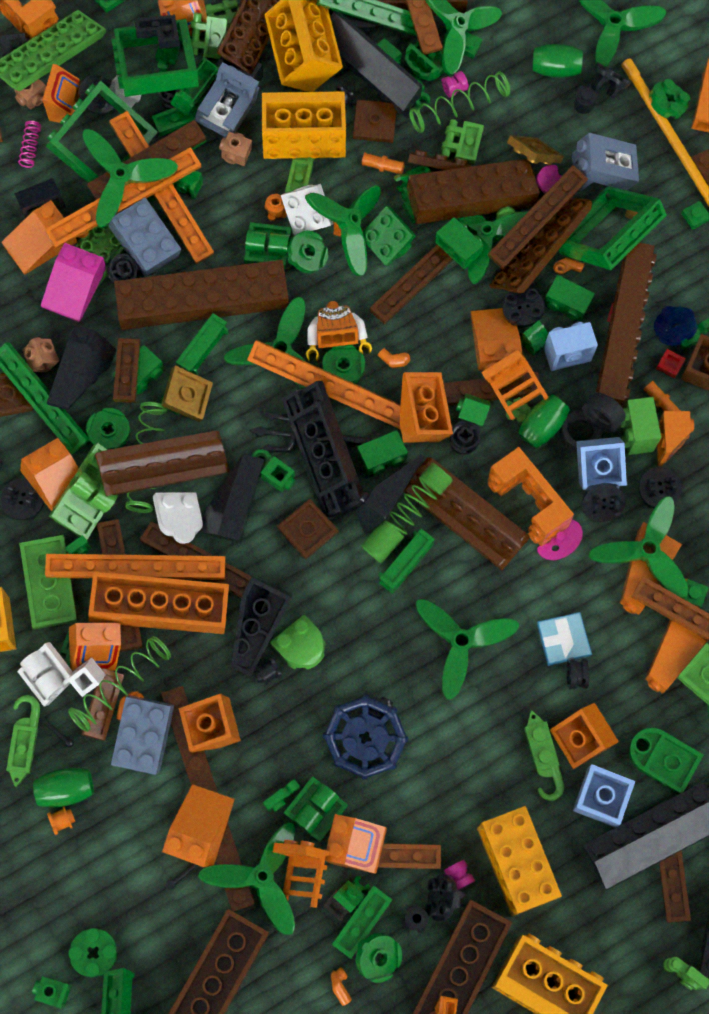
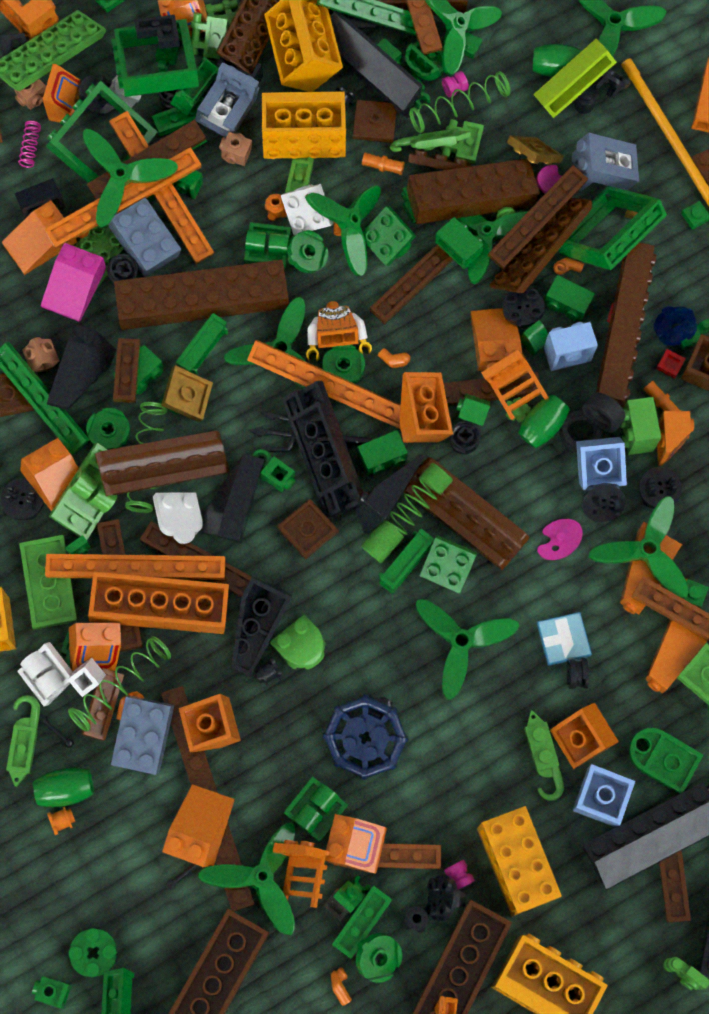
(278, 799): green plate -> none
(417, 170): green plate -> none
(430, 140): none -> bright green plate
(448, 564): none -> green plate
(518, 469): orange plate -> none
(575, 78): none -> lime brick
(678, 99): green plate -> none

